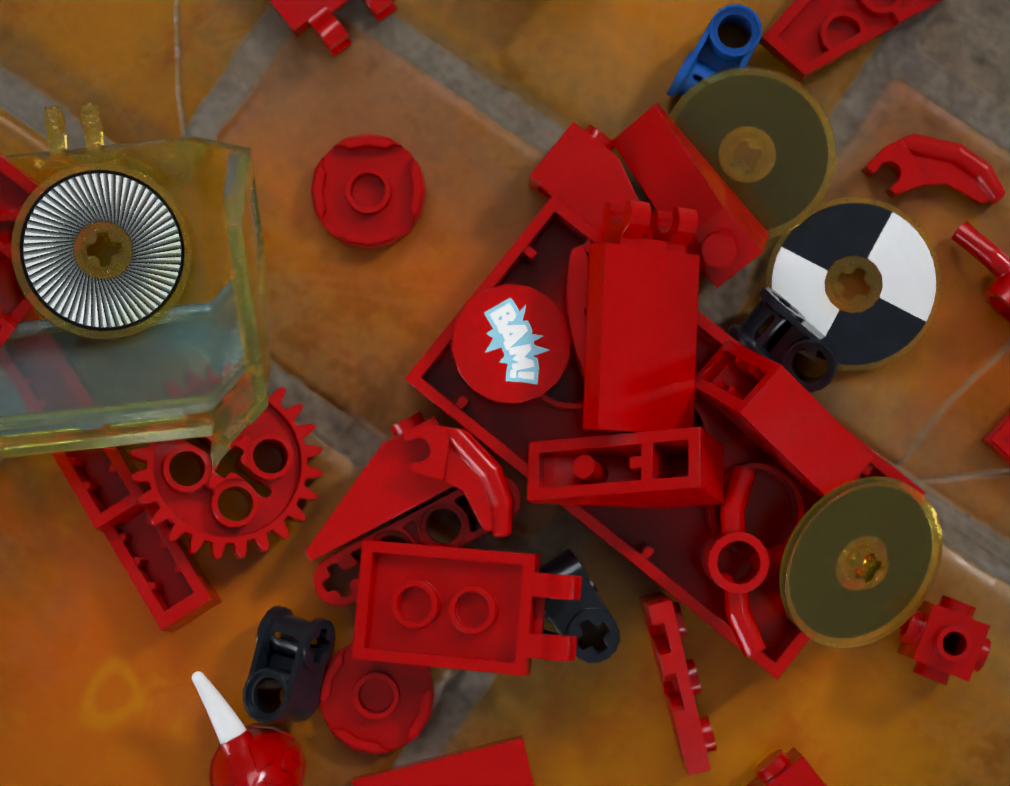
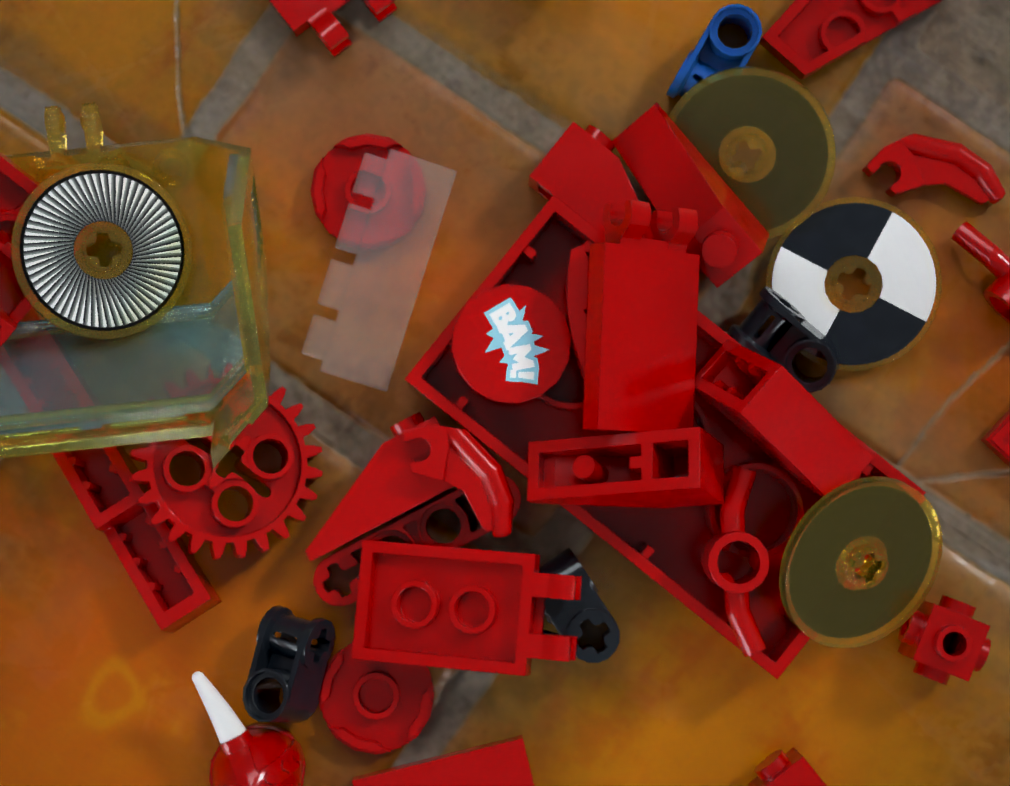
(389, 265): none -> clear windscreen
(678, 681): red wing -> none

